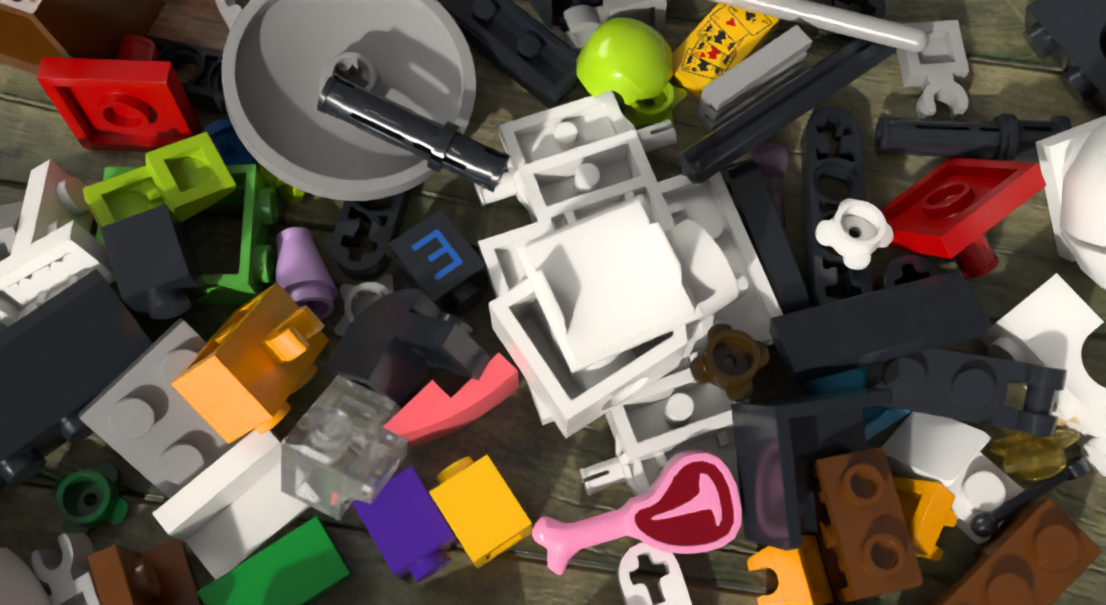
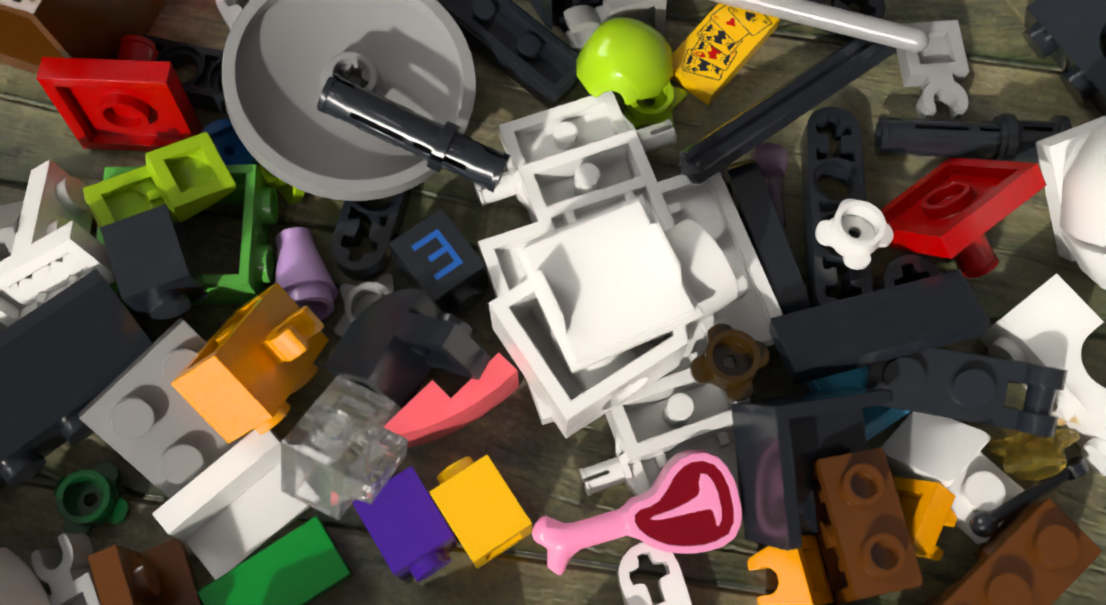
(753, 78): light grey tile -> none

